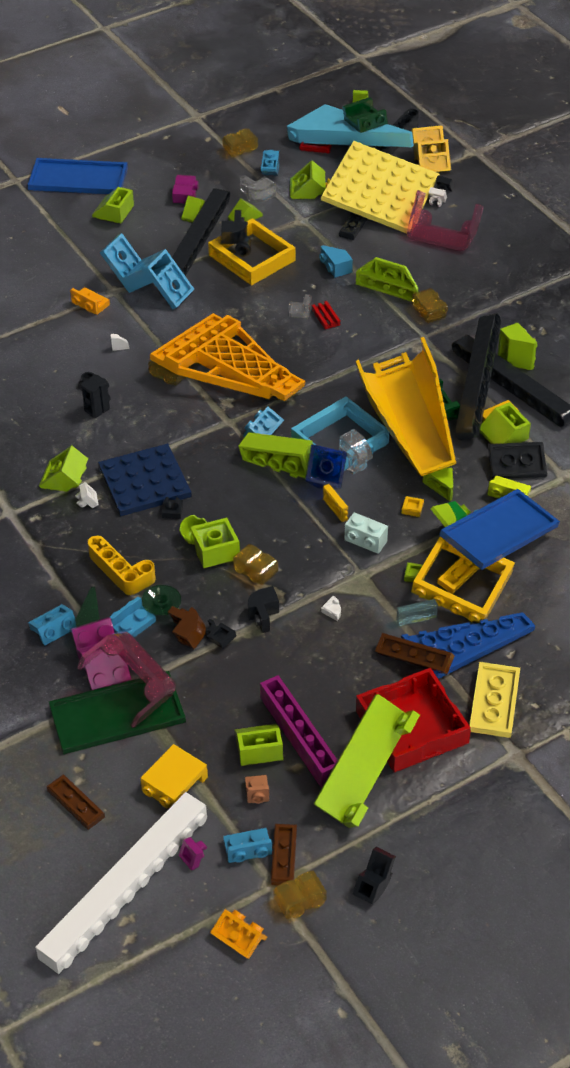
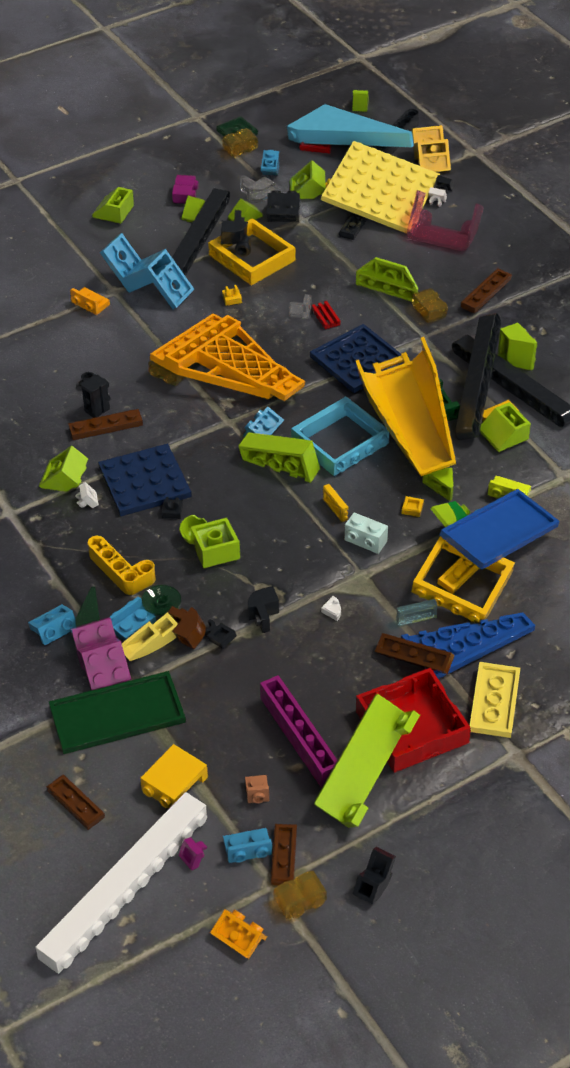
(77, 175): blue tile -> none
(105, 424): none -> reddish brown plate
(118, 343): white tile -> none
(150, 638): none -> light yellow slope
(158, 683): clear pink windscreen -> none
(231, 296): none -> yellow tile
(234, 126): none -> clear green tile
(255, 564): clear yellow brick -> none
(259, 744): lime slope -> none
(283, 206): none -> black bracket
(325, 467): clear blue slope -> none
(336, 261): dark azure slope -> none
(357, 450): clear brick -> none
(359, 344): none -> dark blue plate
(363, 116): dark green panel -> none
(411, 571): lime tile -> none
(486, 290): none -> reddish brown plate
(517, 460): black tile -> none

